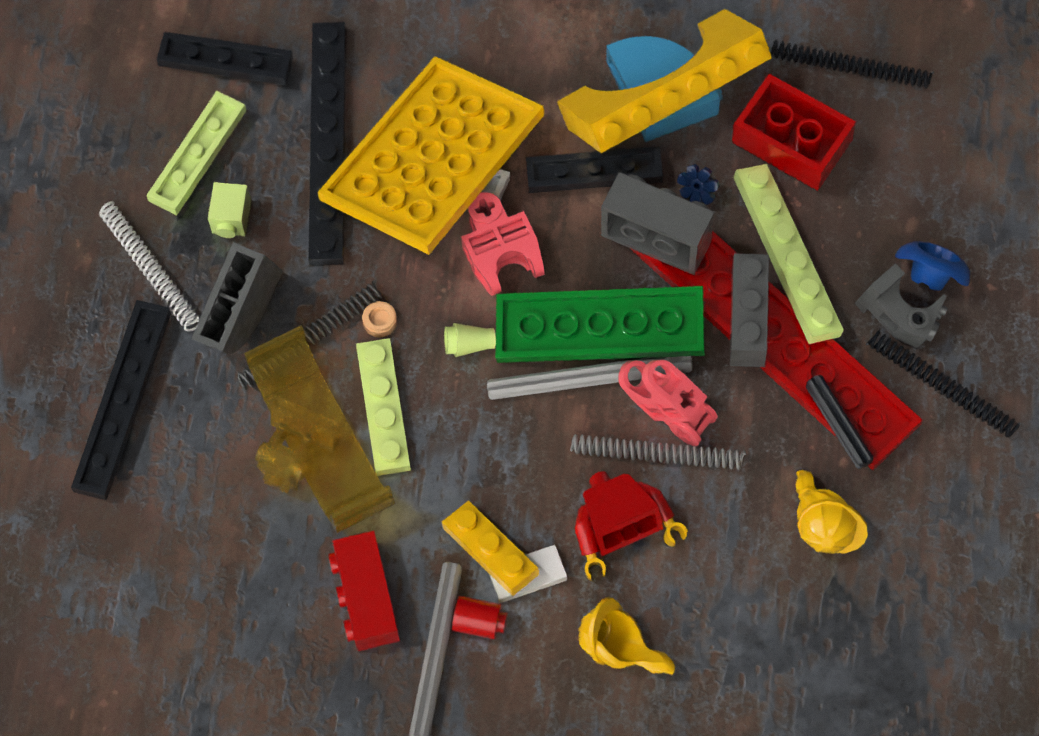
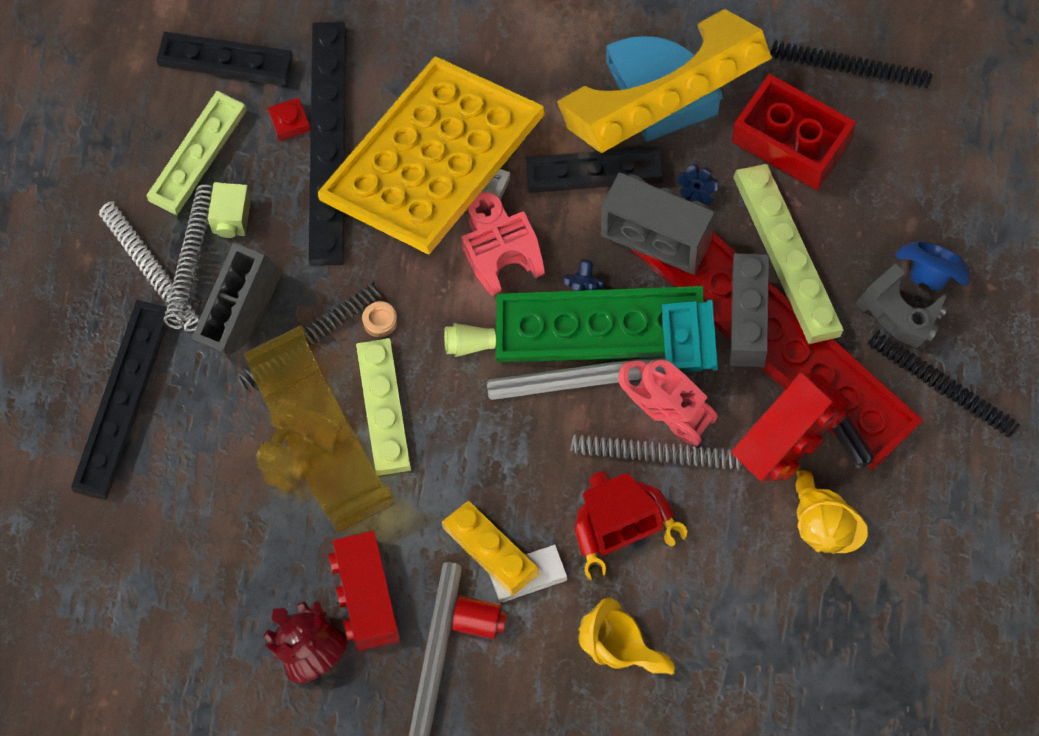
(179, 270): none -> light grey piece
(288, 119): none -> red plate
(305, 642): none -> dark red hair
(584, 278): none -> dark blue plant
(690, 336): none -> teal plate
(791, 428): none -> red brick

